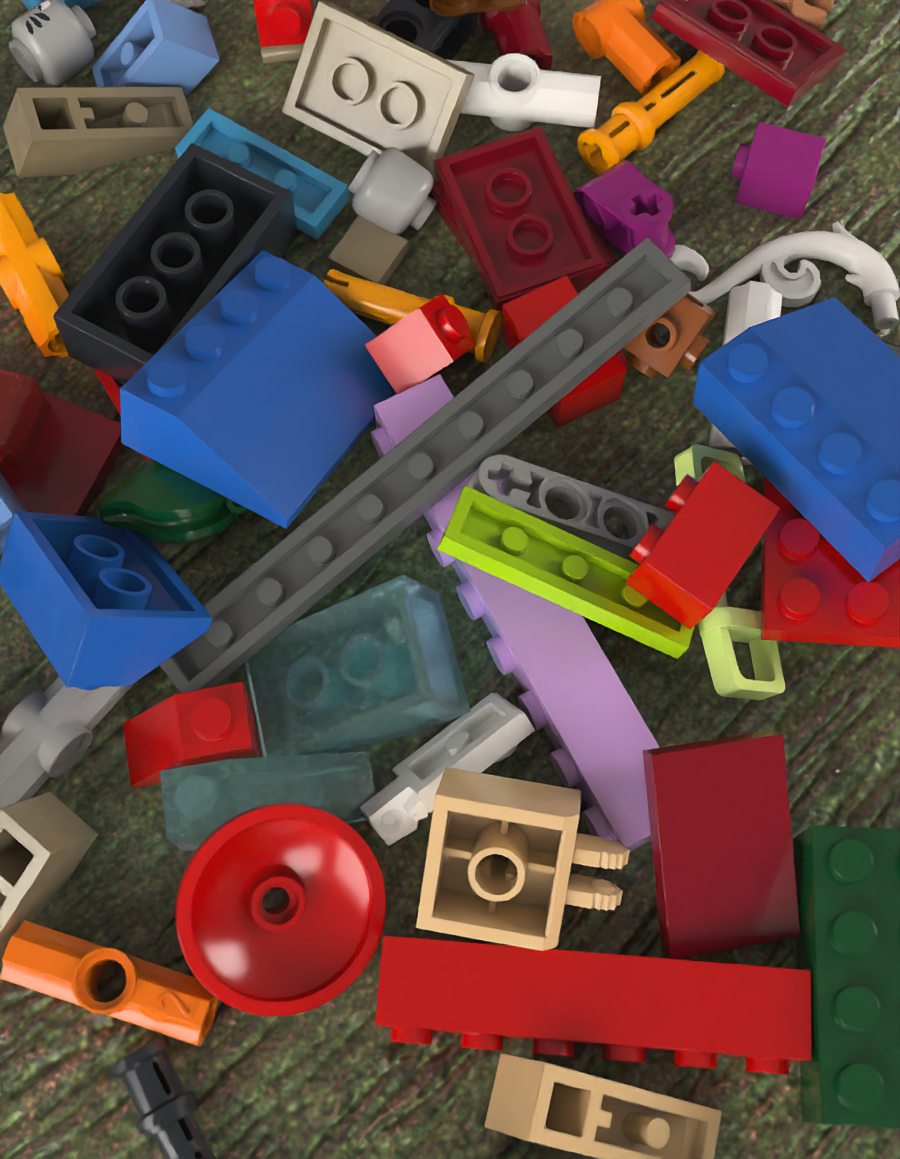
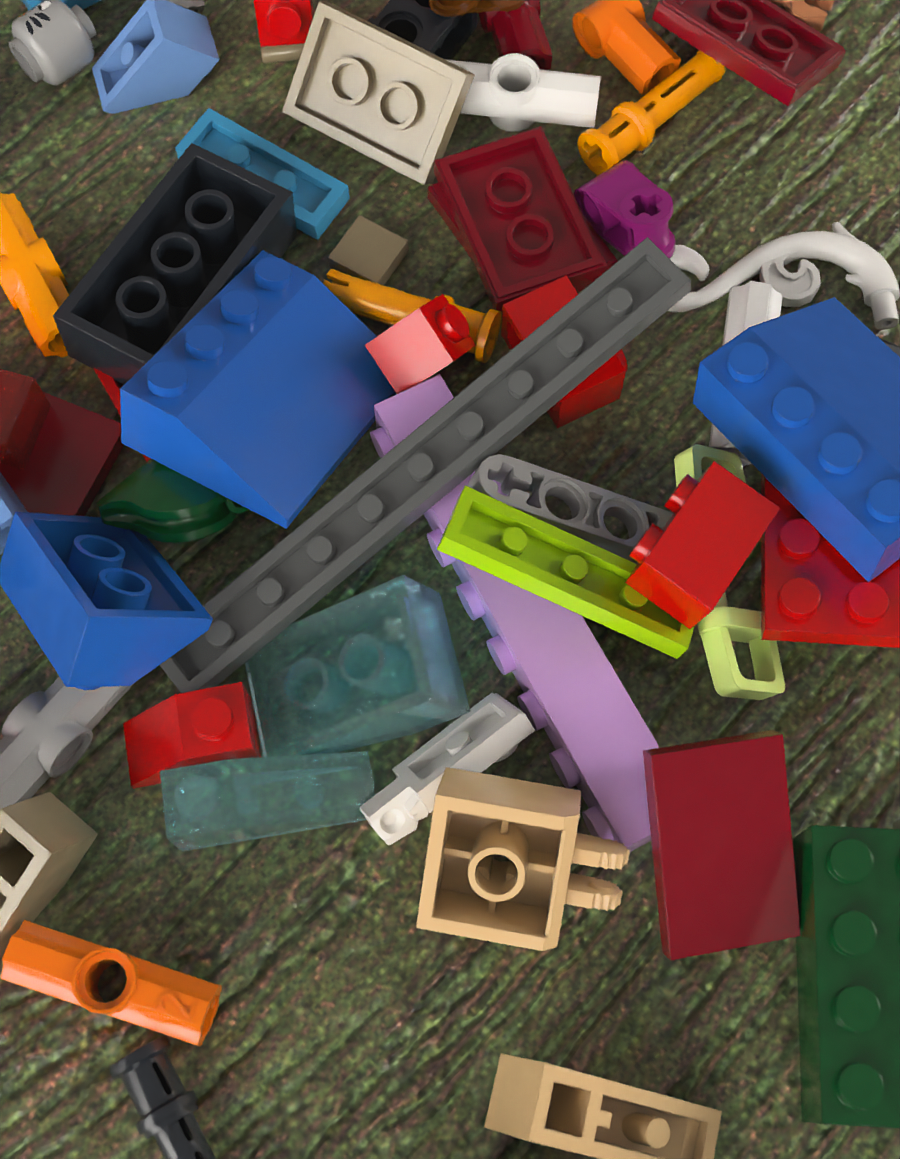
(91, 127): dark tan slope -> none
(306, 946): red dish -> none
(393, 191): light grey head -> none
(594, 1001): red brick -> none
(686, 344): dark orange brick -> none
(778, 170): magenta brick -> none

